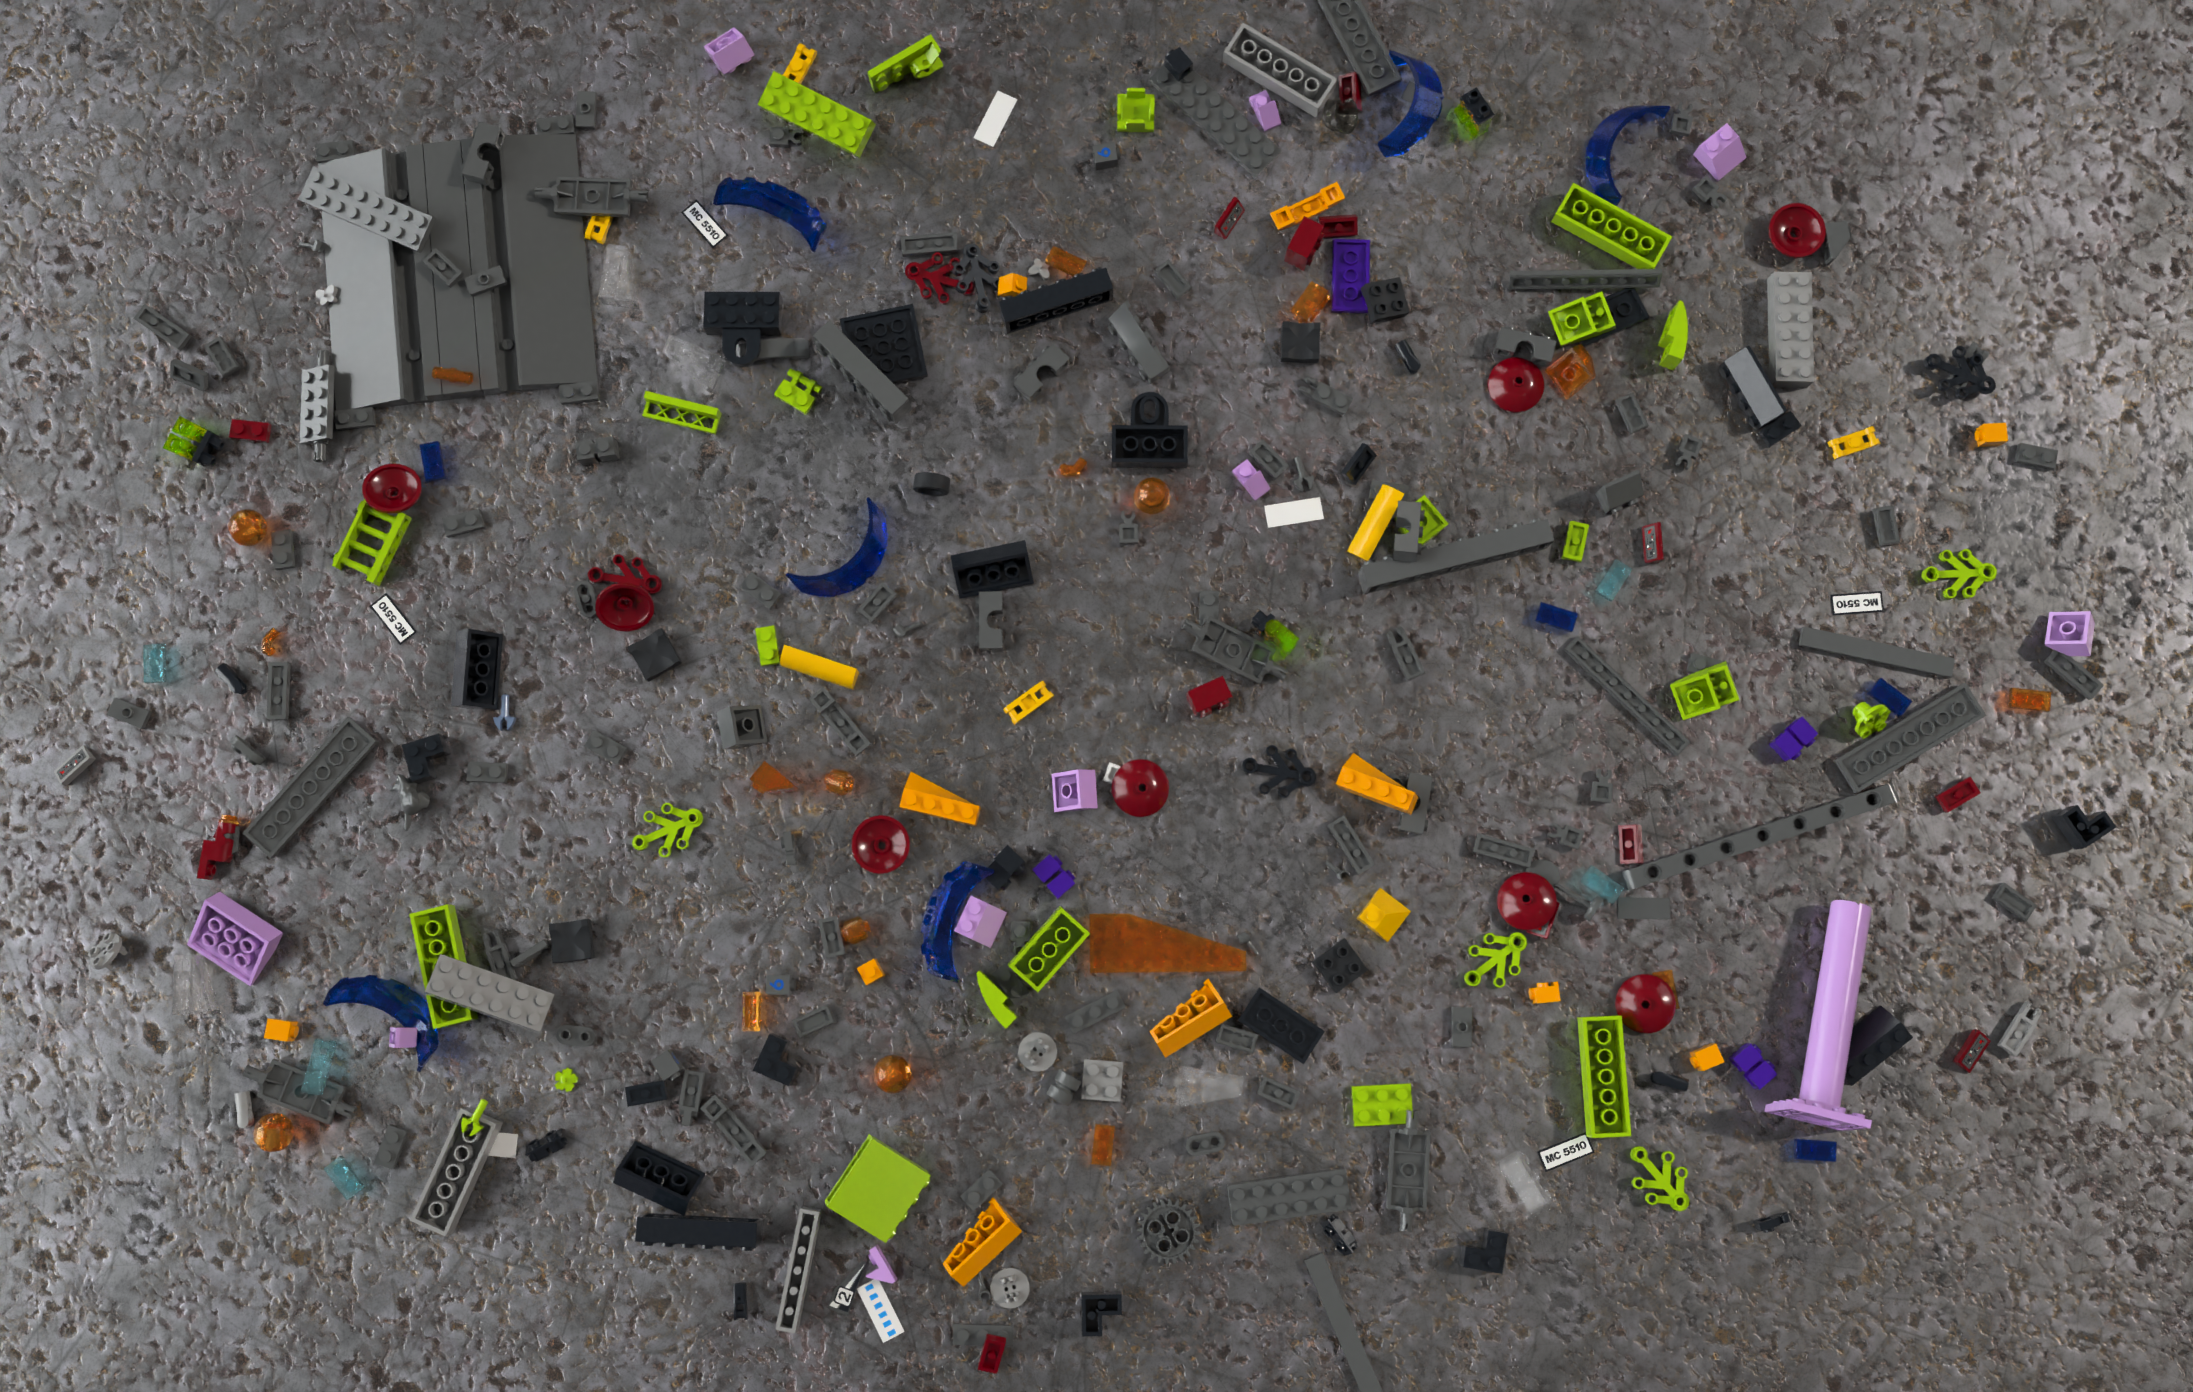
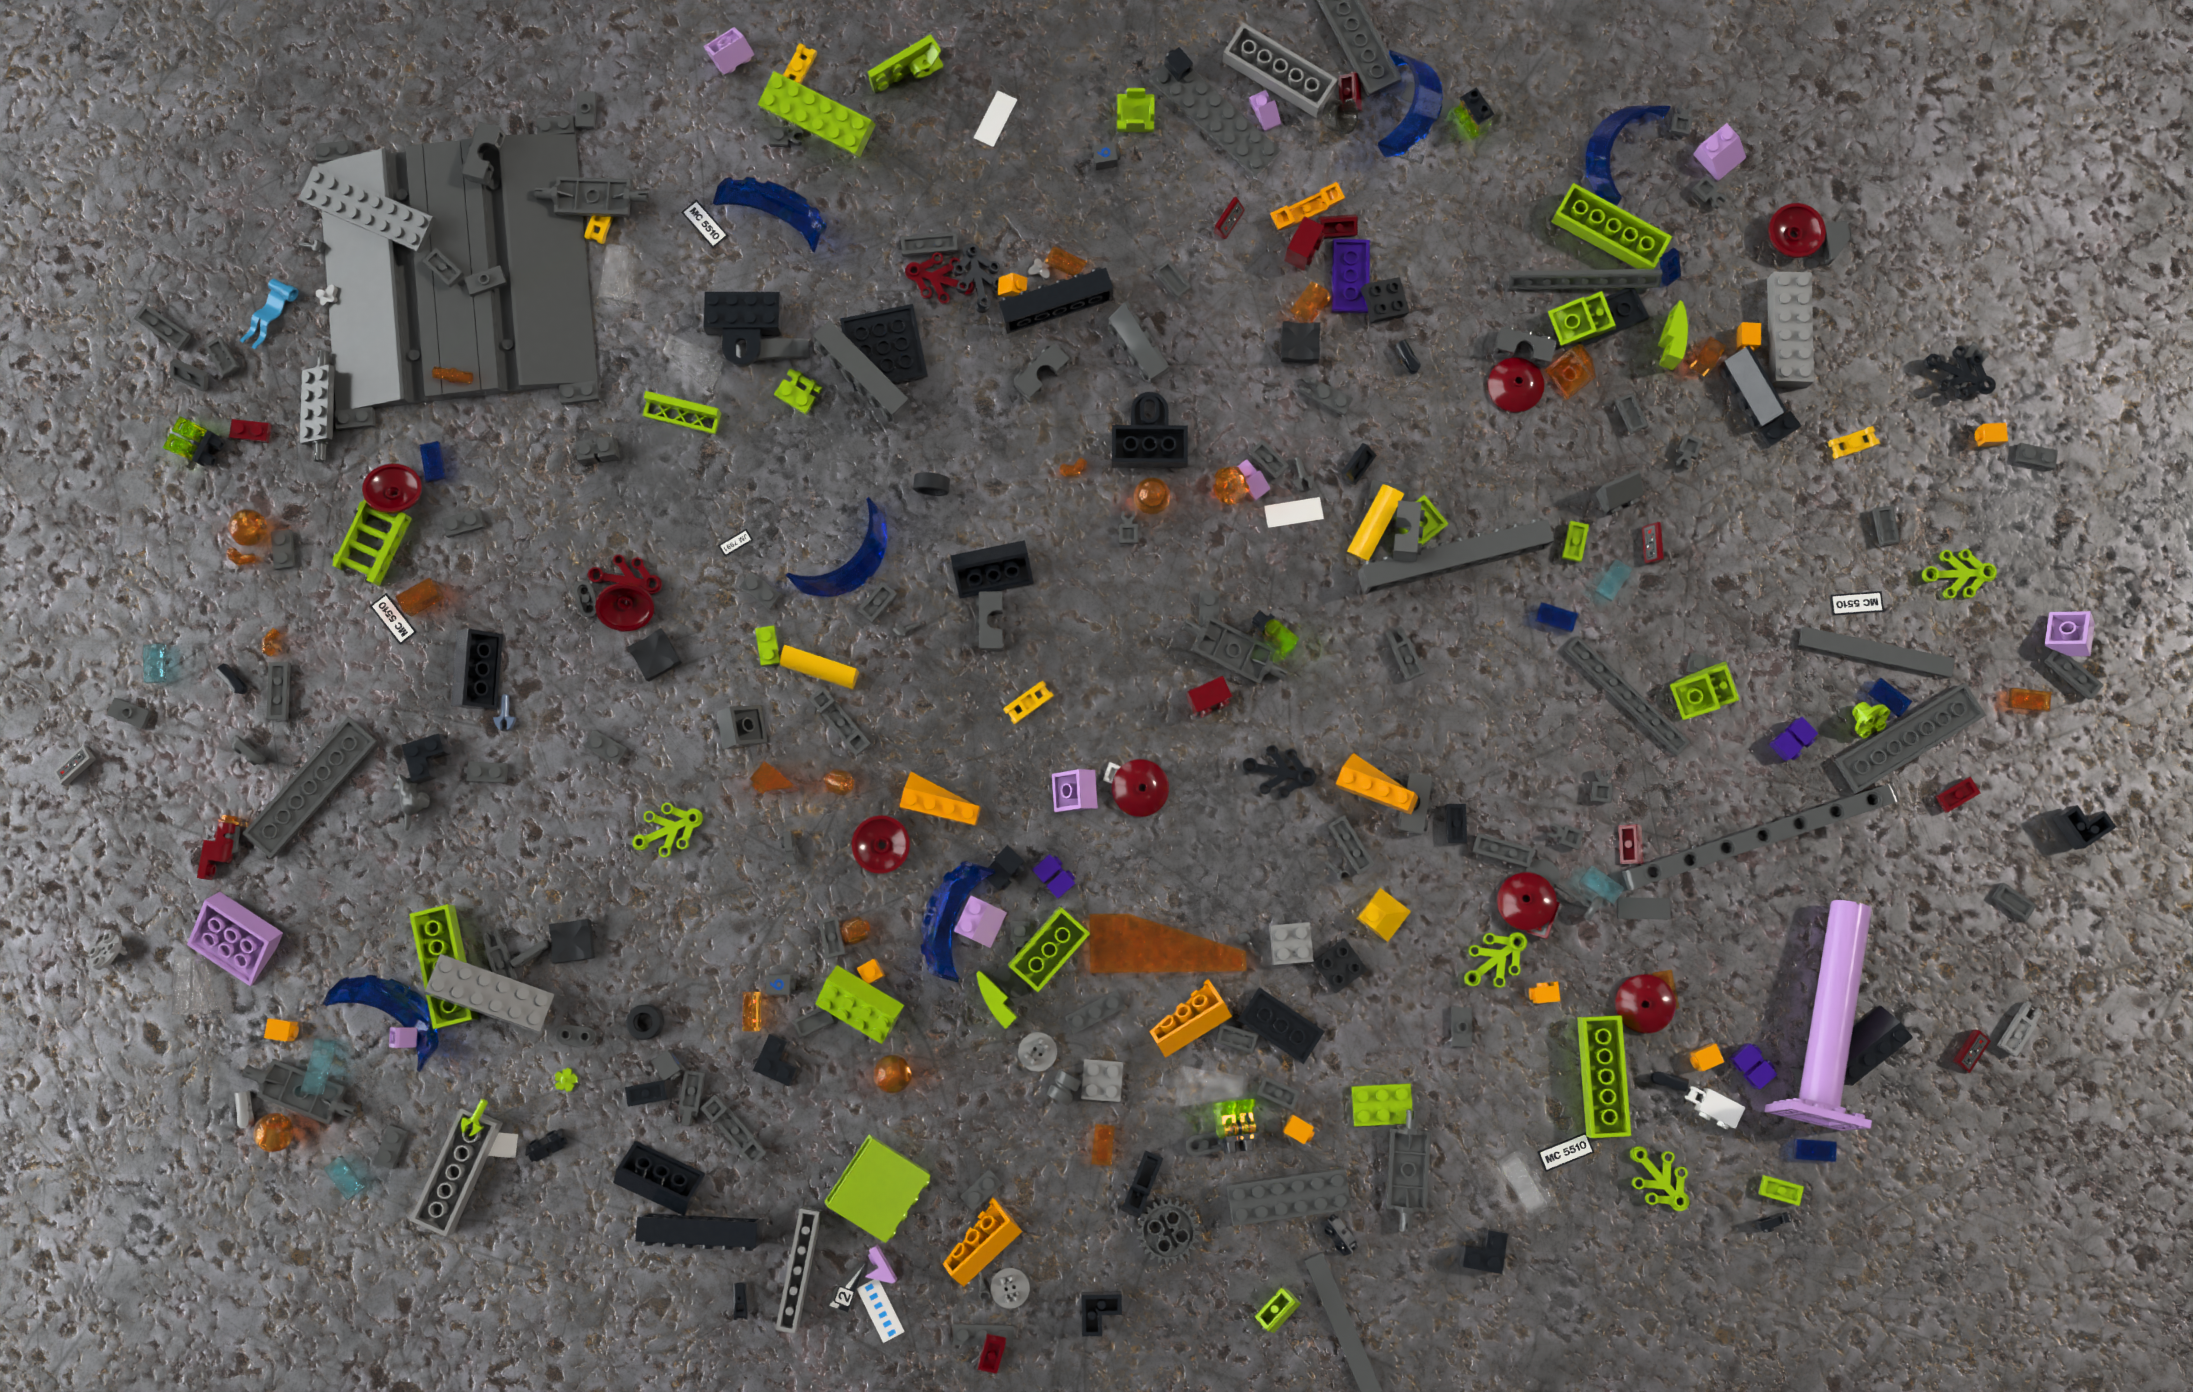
(238, 558): none -> clear orange arm
(272, 309): none -> dark azure flag
(420, 597): none -> clear orange brick
(632, 1022): none -> black tyre
(735, 542): none -> sticker
(859, 1004): none -> lime brick
(1141, 1184): none -> black slope
(1235, 1123): none -> hips
(1238, 482): none -> clear orange plate
(1277, 1310): none -> lime brick
(1291, 943): none -> light grey brick
(1299, 1129): none -> light orange brick
(1456, 823): none -> black plate
(1670, 266): none -> clear blue plate
(1708, 356): none -> clear orange slope
(1716, 1107): none -> white brick
(1748, 335): none -> light orange brick
(1781, 1190): none -> lime plate

